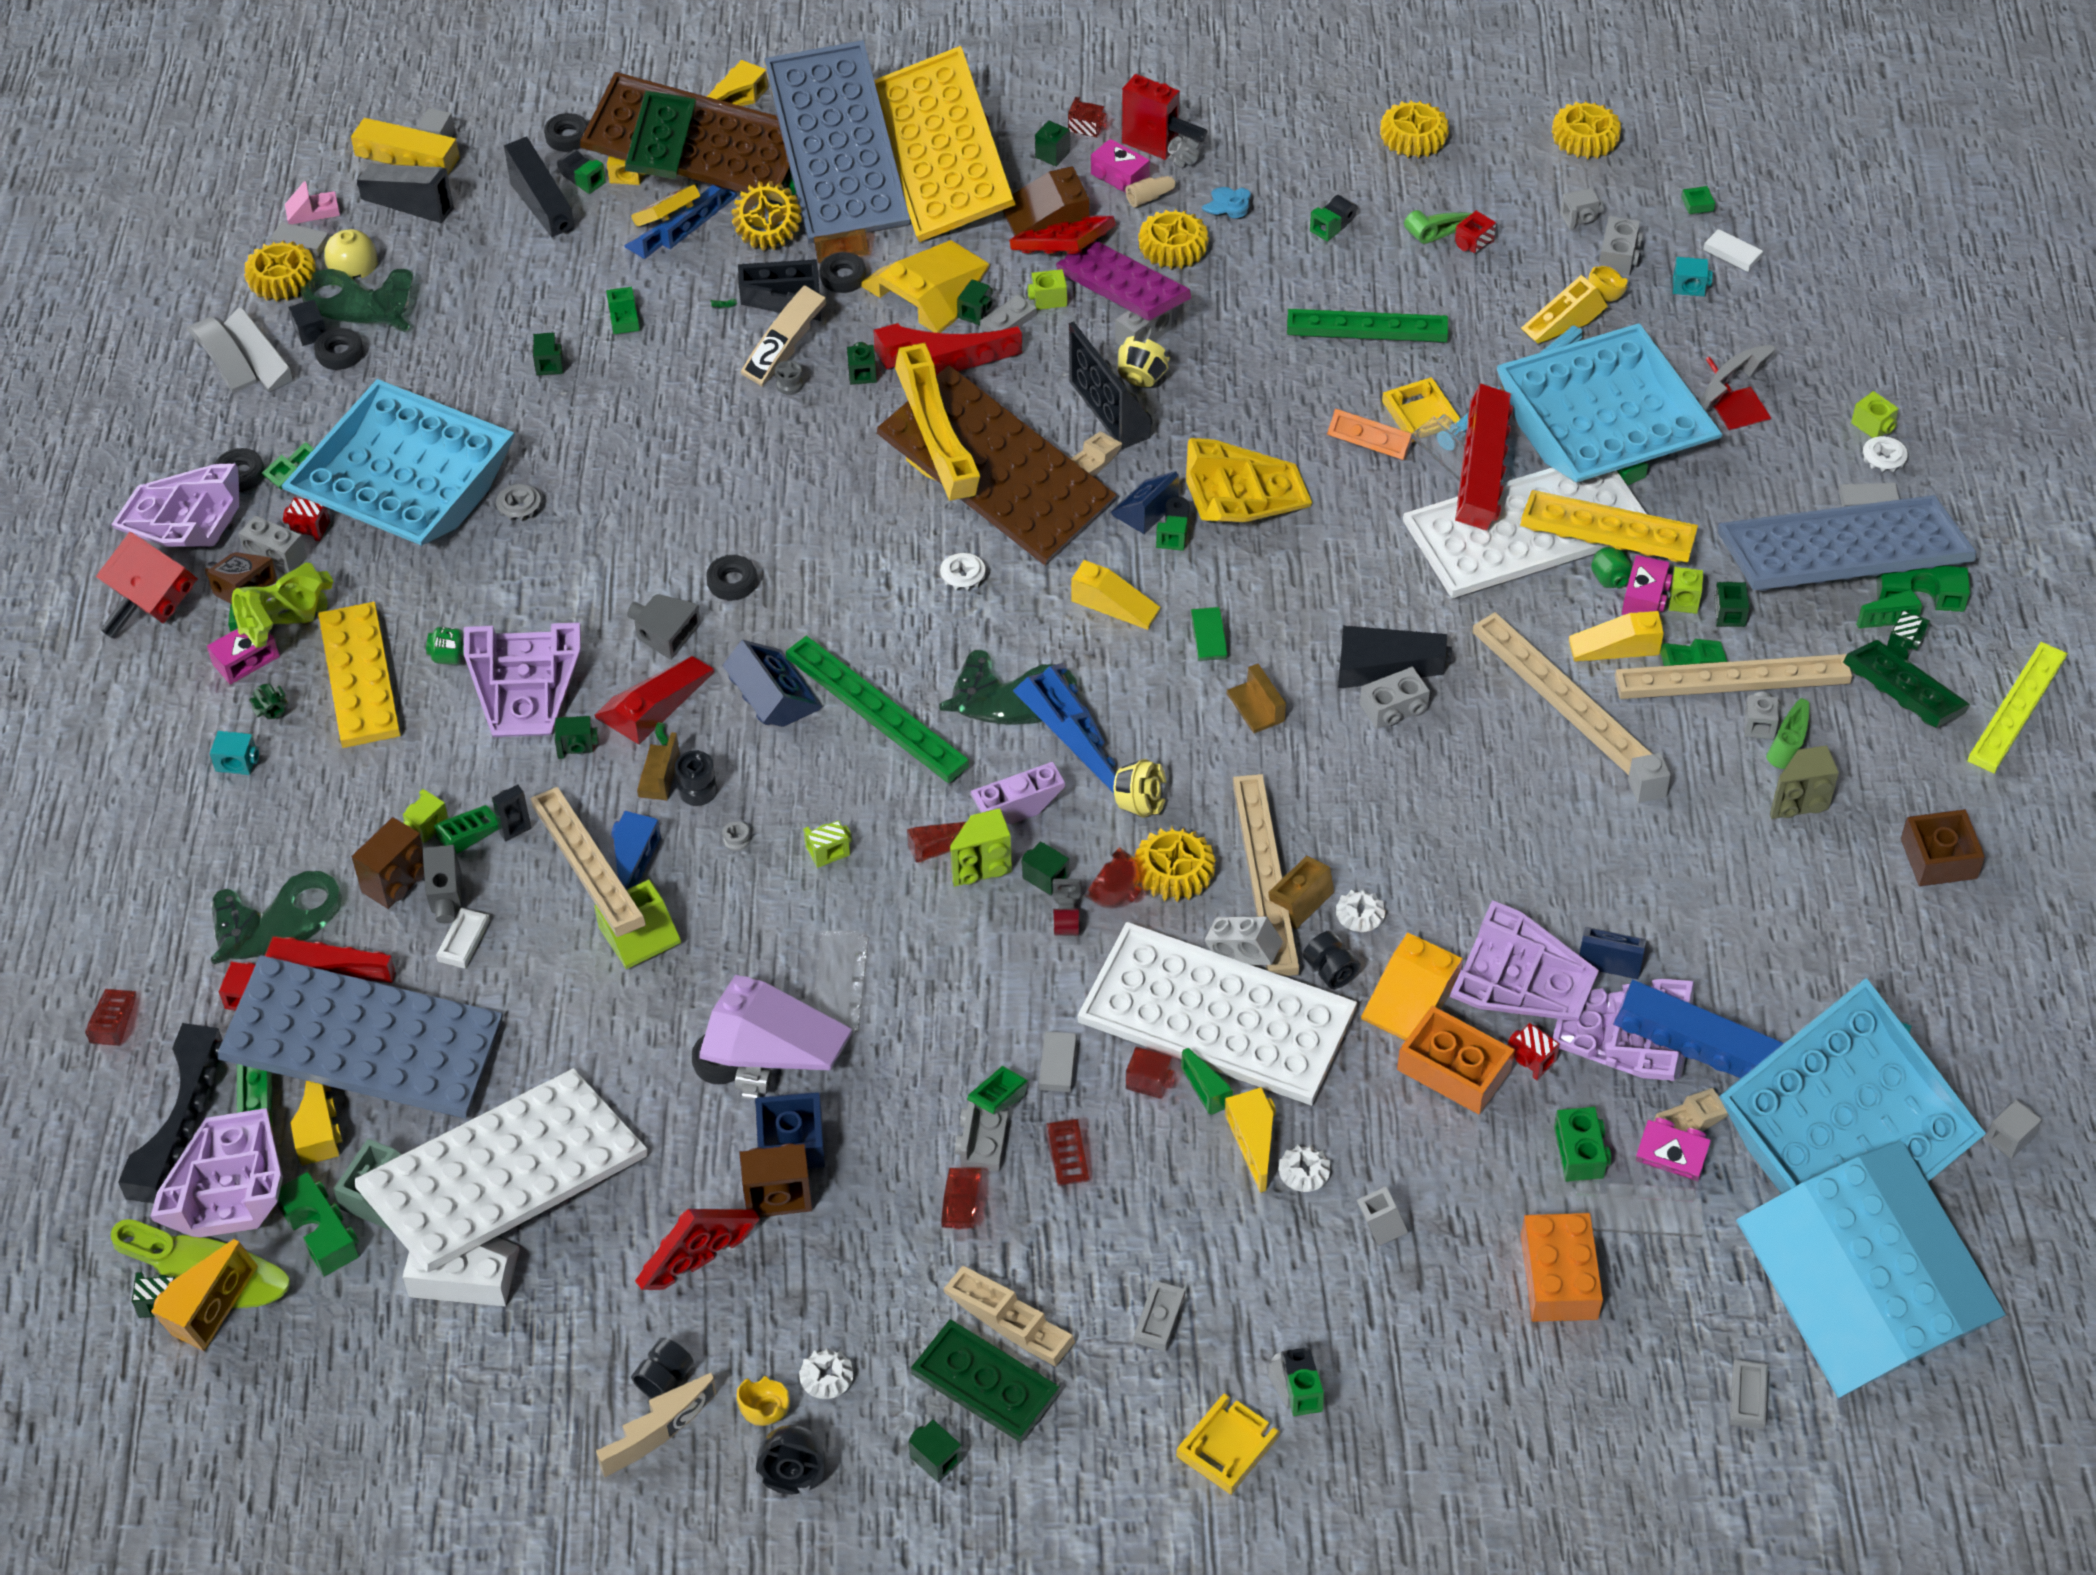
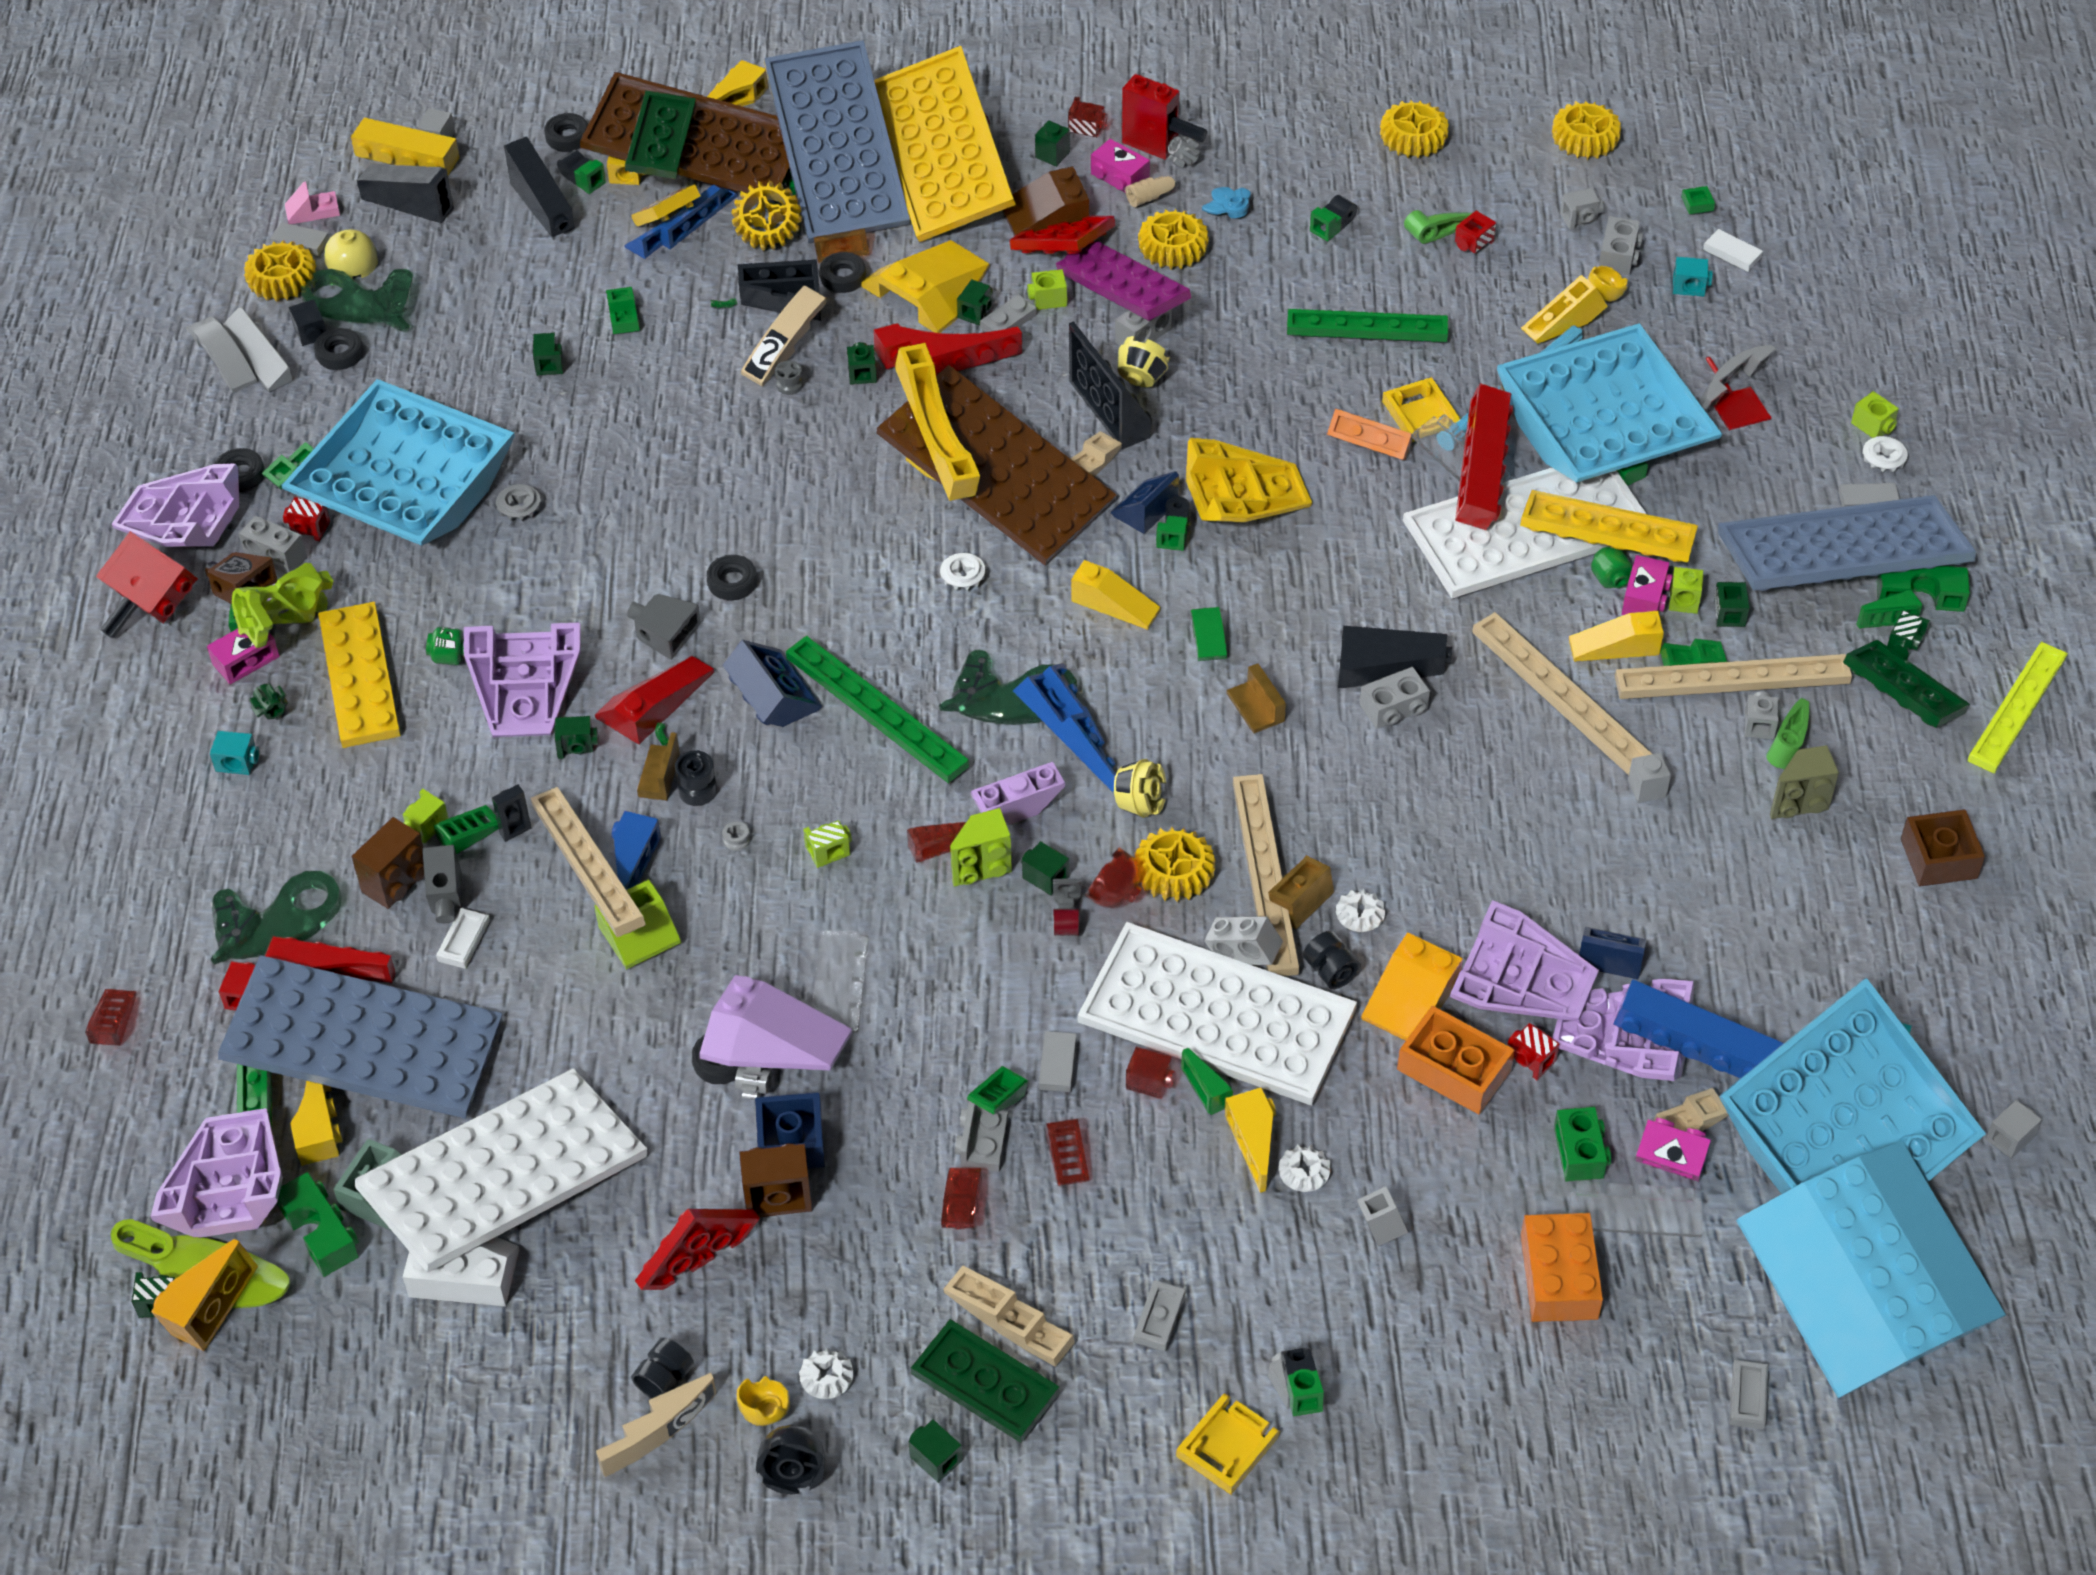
(149, 1166): black arch -> none

